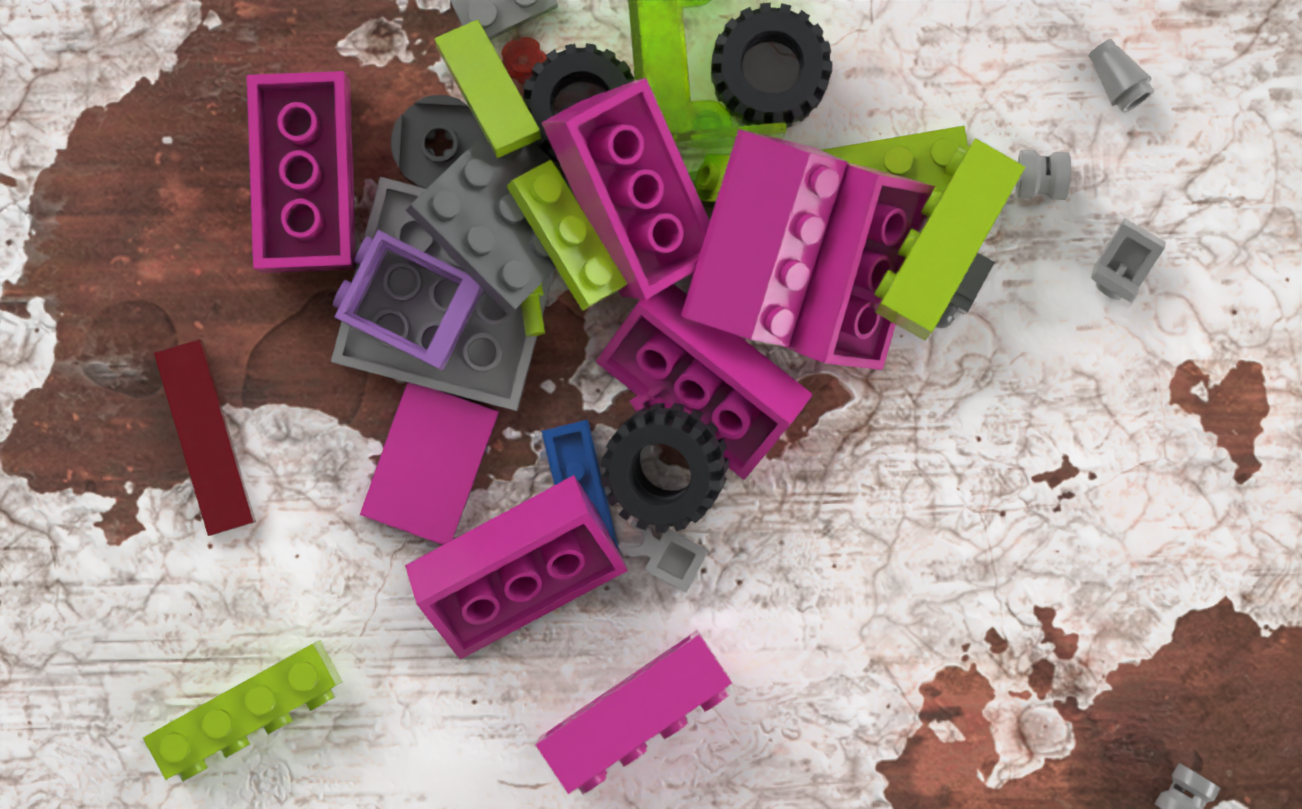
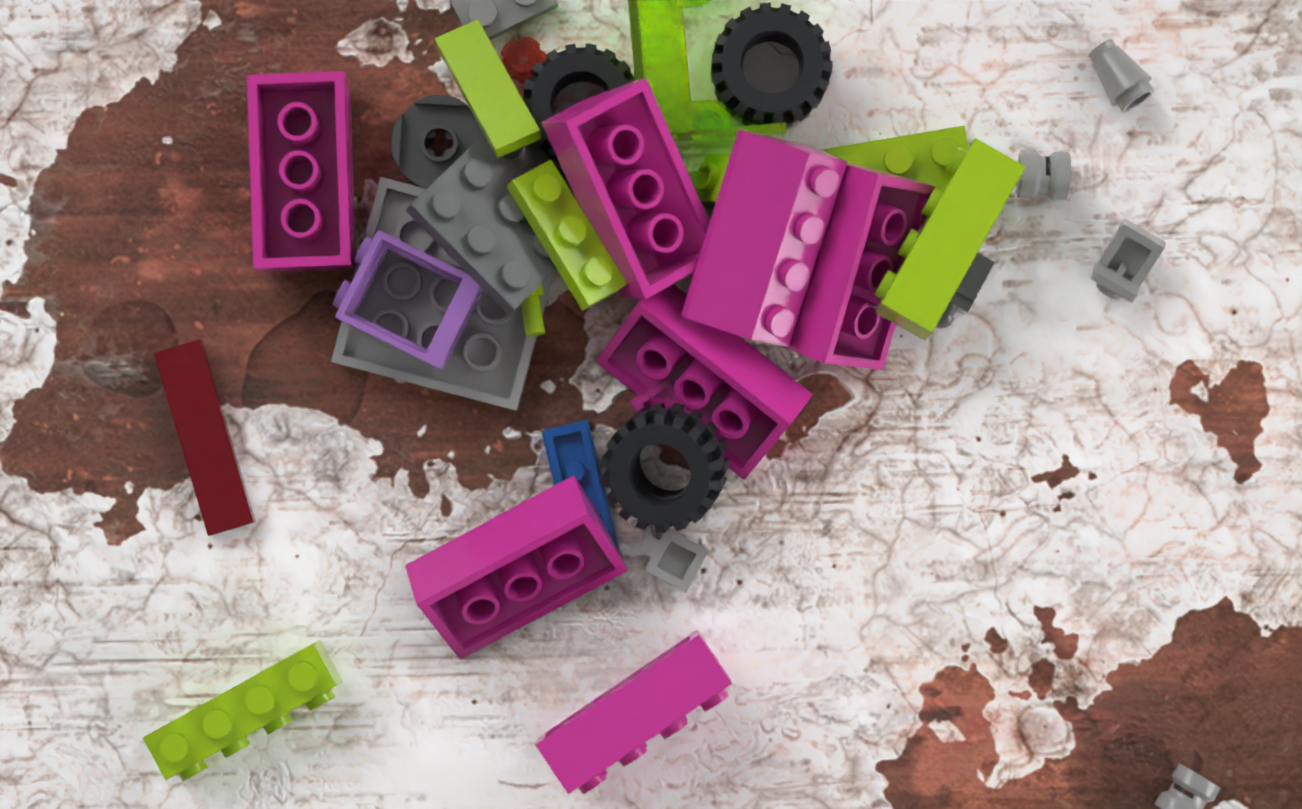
(429, 463): dark pink tile -> none

